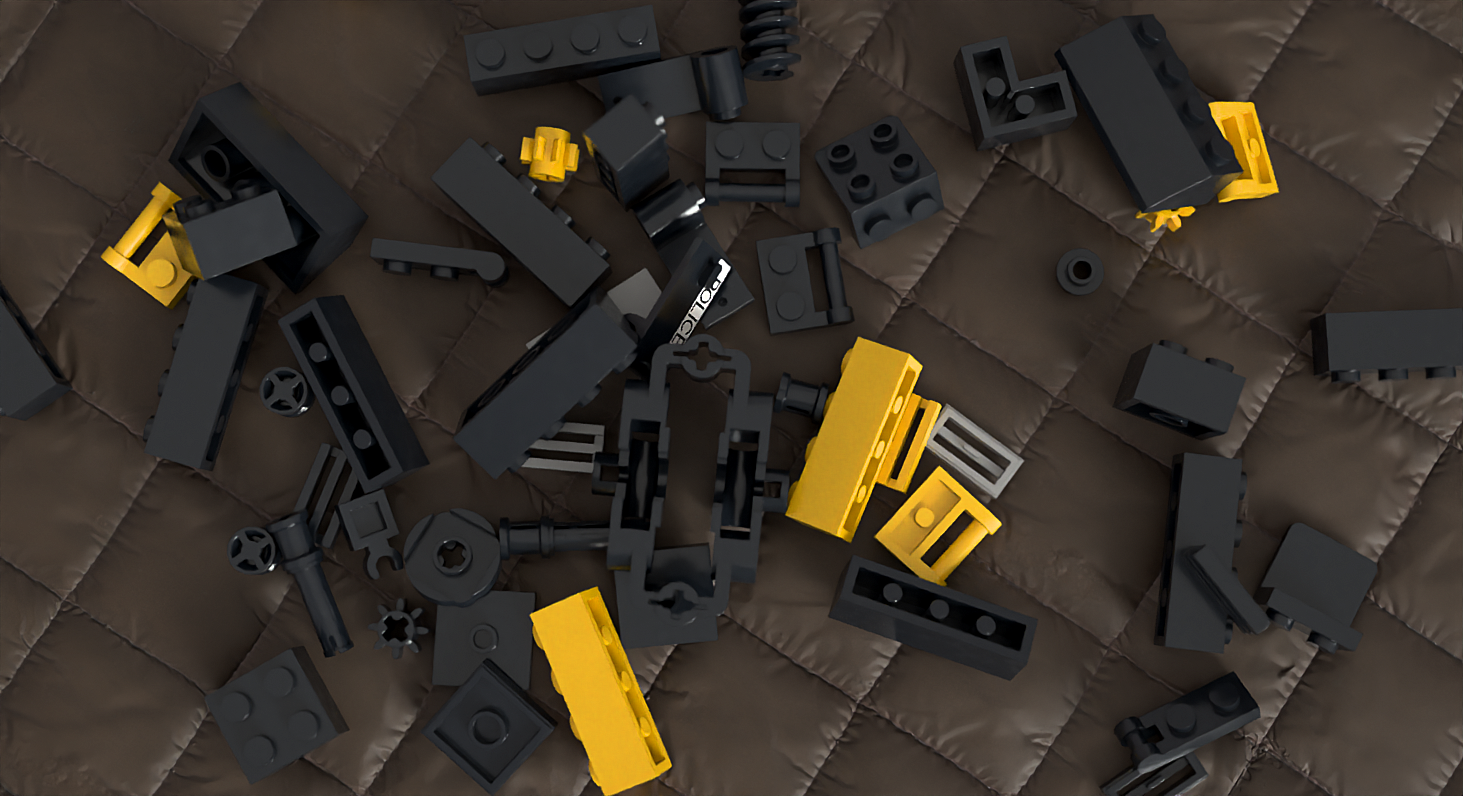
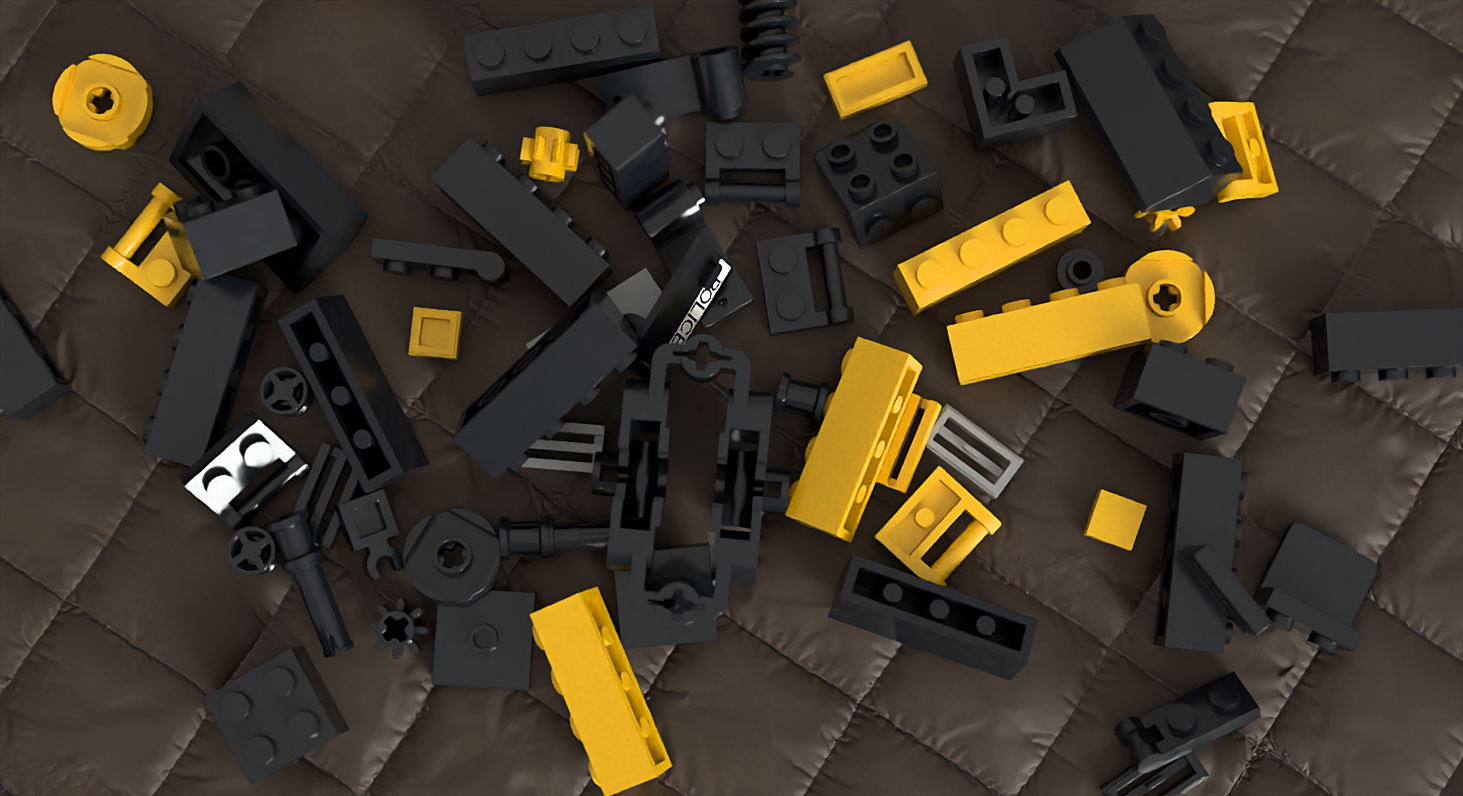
(91, 79): none -> yellow plate
(236, 463): none -> black plate
(435, 333): none -> yellow tile
(489, 727): black plate -> none
(875, 80): none -> yellow tile
(991, 247): none -> yellow brick
(1049, 332): none -> yellow brick
(1114, 520): none -> yellow tile
(1186, 281): none -> yellow plate

